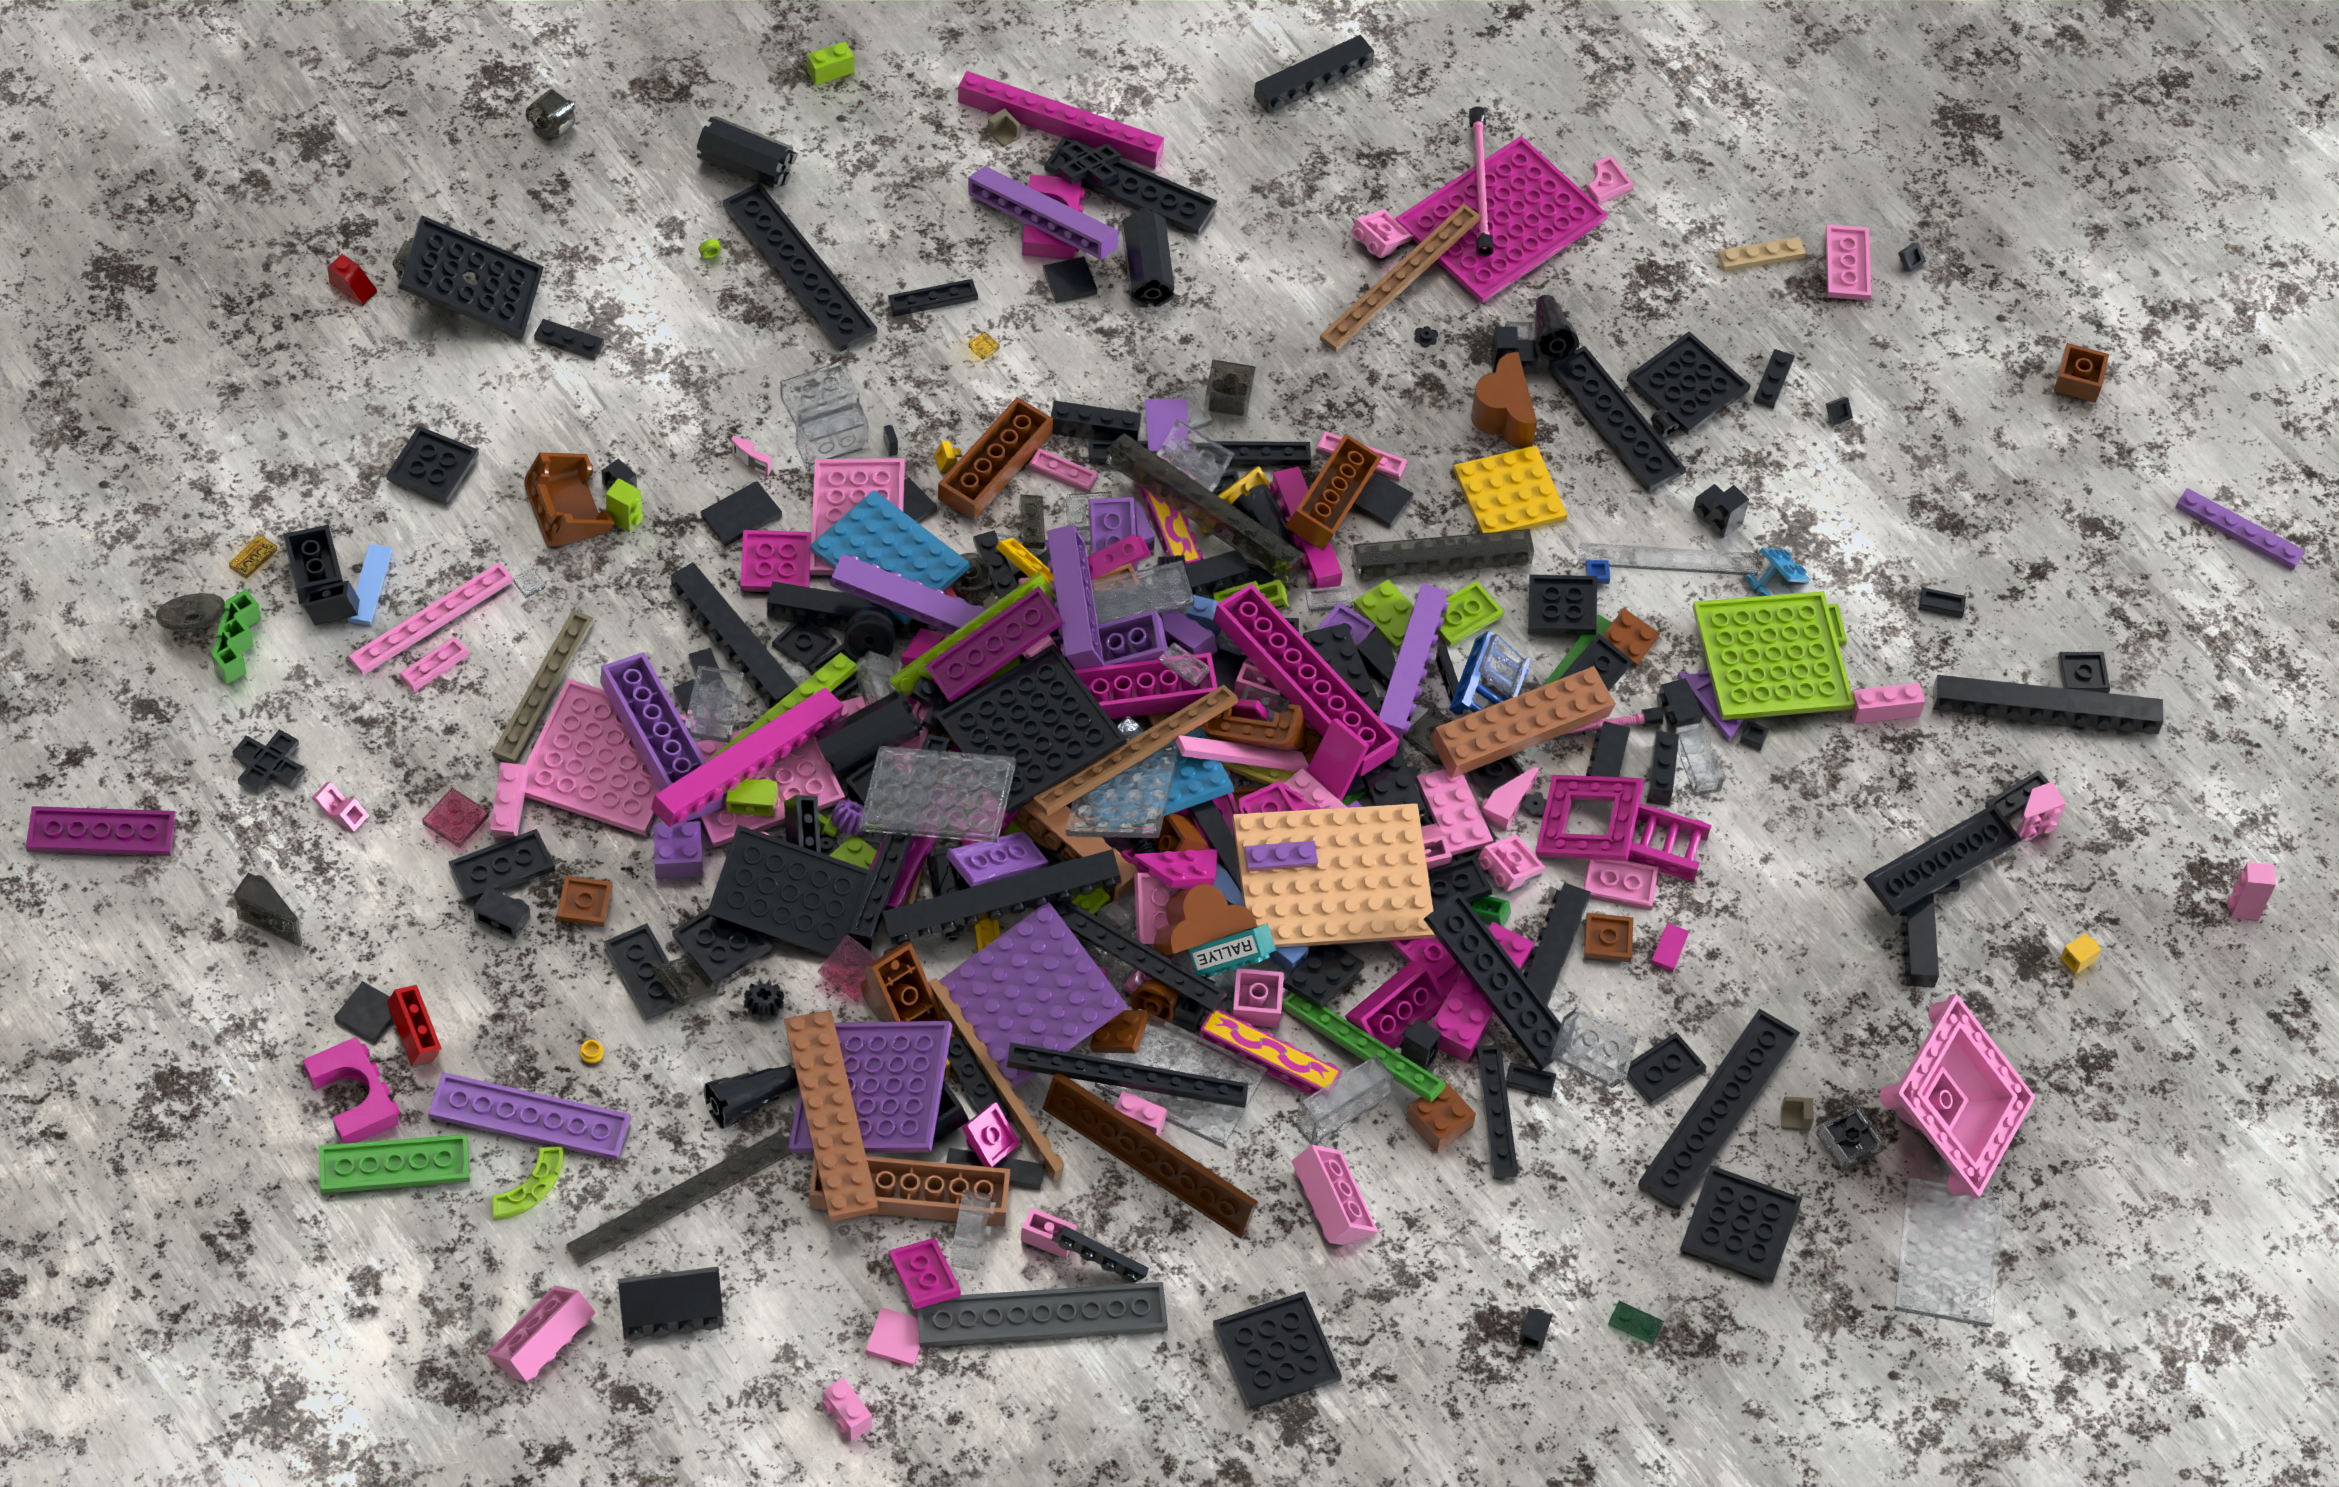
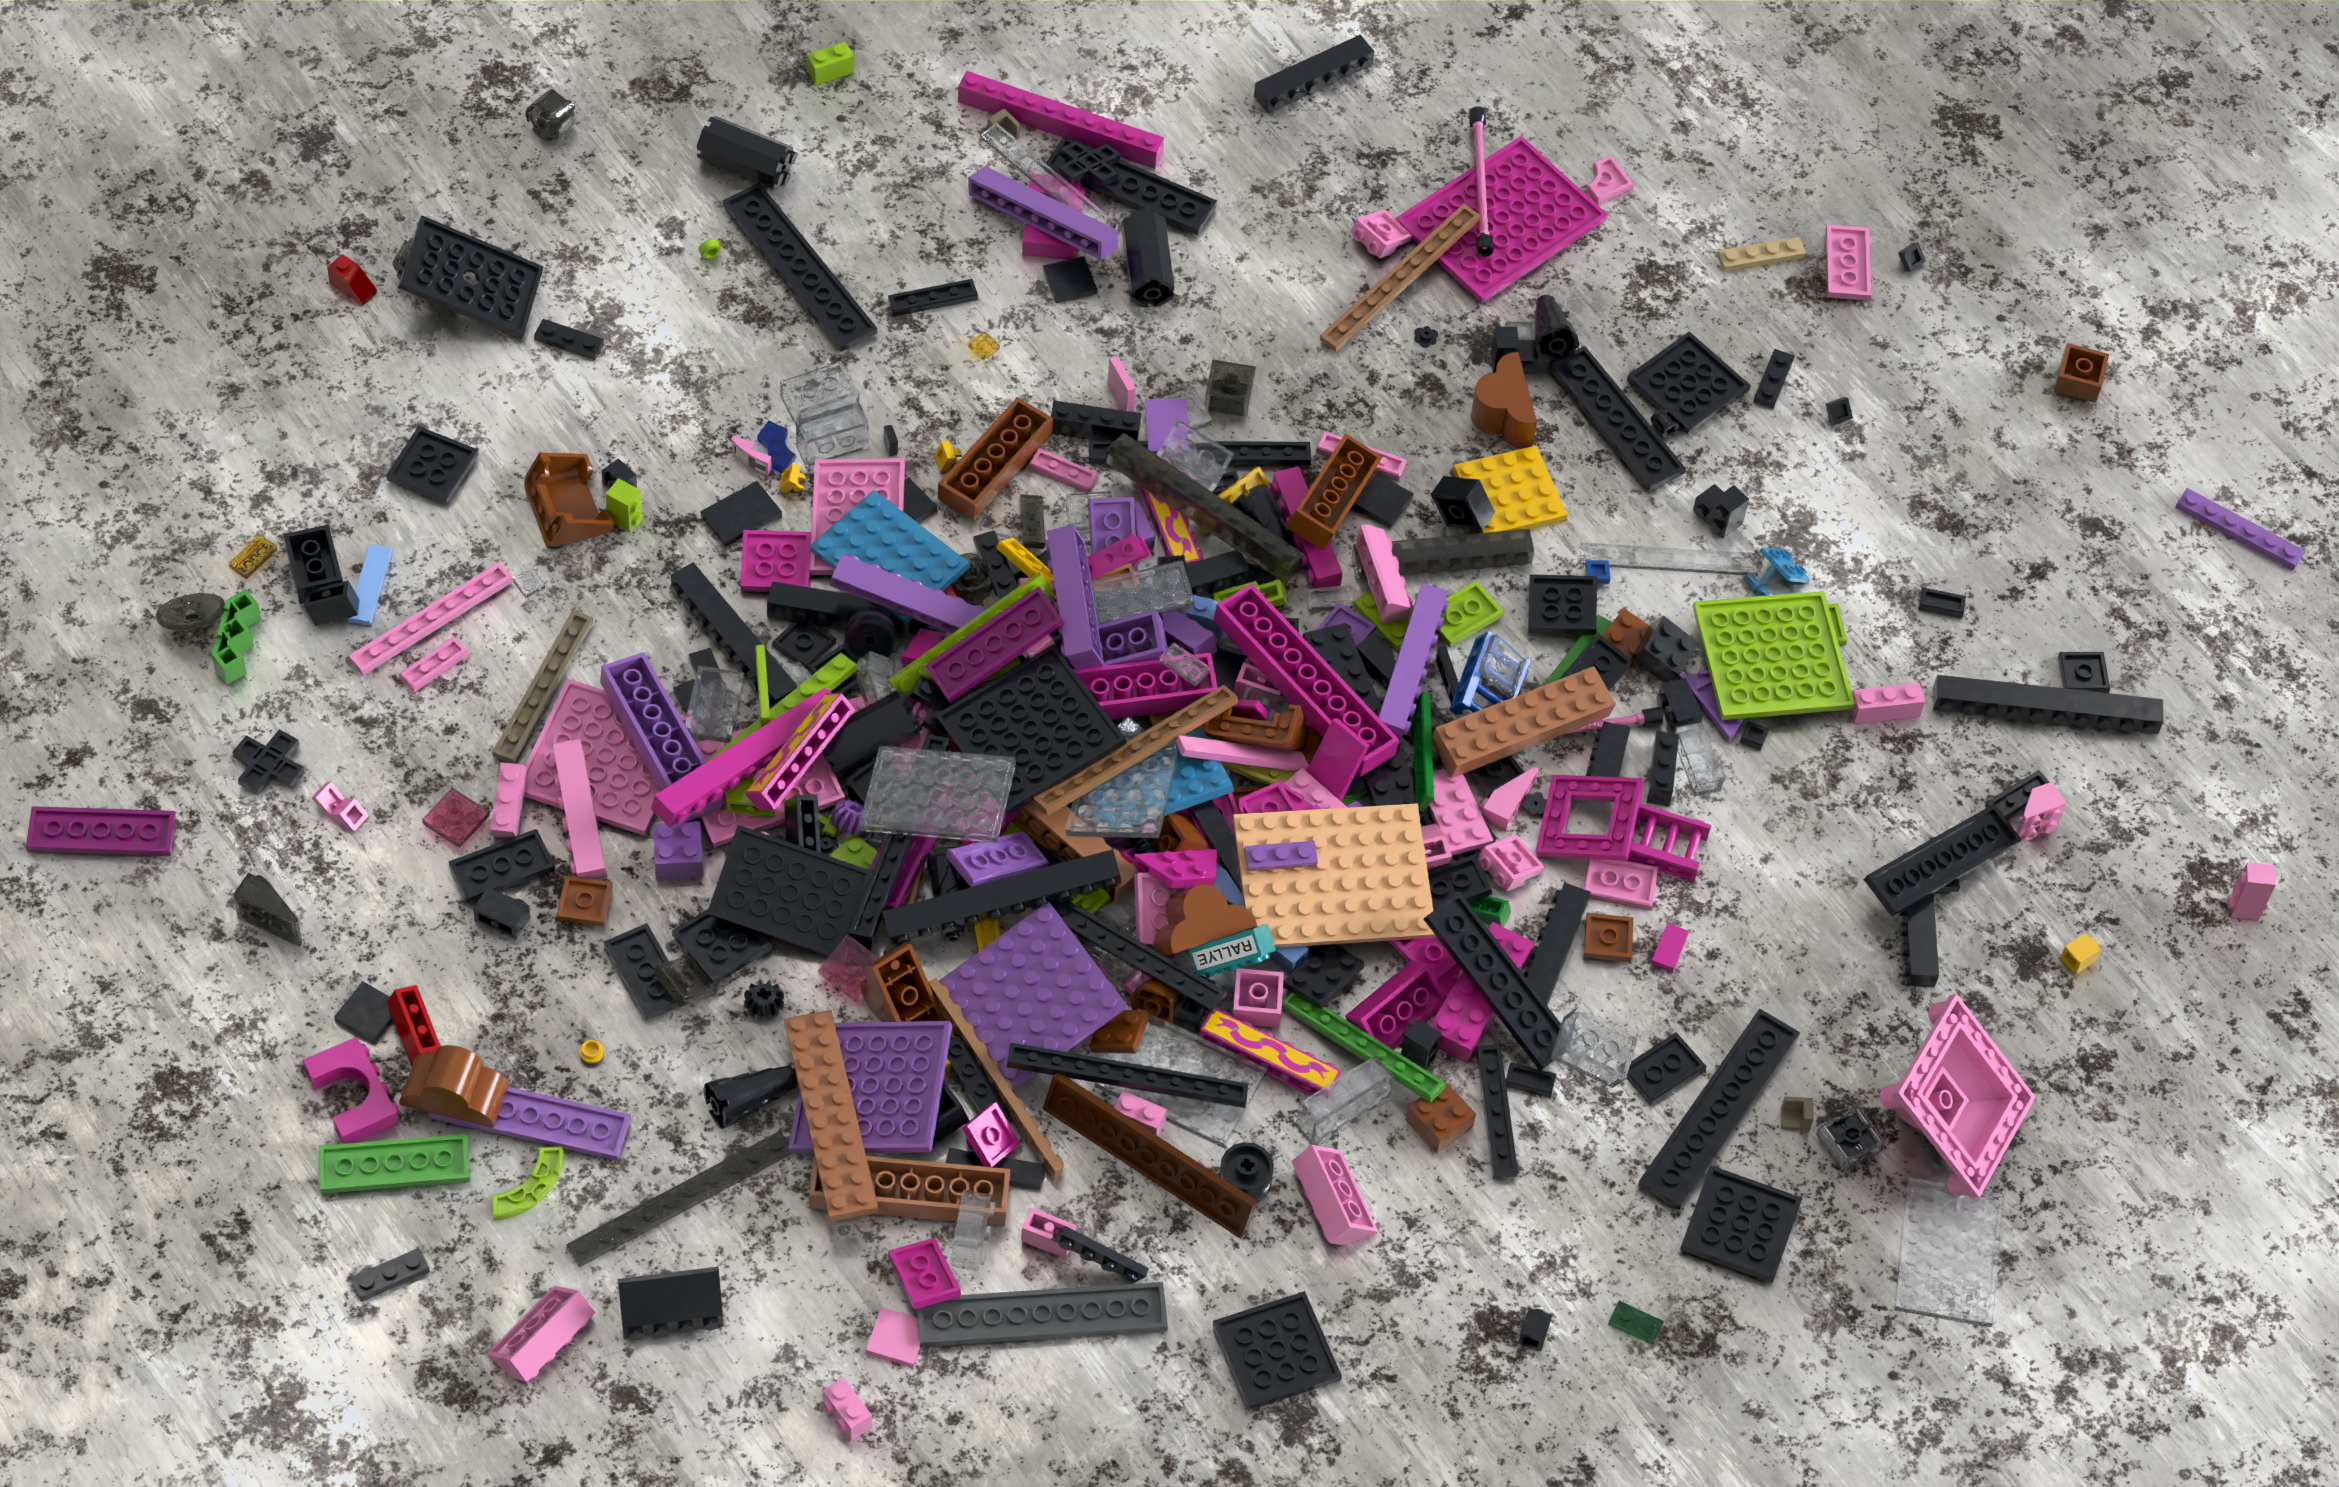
(390, 1274): none -> black plate
(455, 1086): none -> dark orange brick
(579, 810): none -> bright pink brick
(762, 685): none -> lime tile
(773, 438): none -> clear blue tile
(790, 479): none -> yellow tile
(799, 751): none -> dark pink brick
(1041, 173): none -> clear tile
(1121, 384): none -> bright pink tile
(1248, 1169): none -> black wheel
(1383, 574): none -> bright pink slope
(1423, 752): none -> green tile
(1463, 503): none -> black brick
(1665, 649): none -> black brick

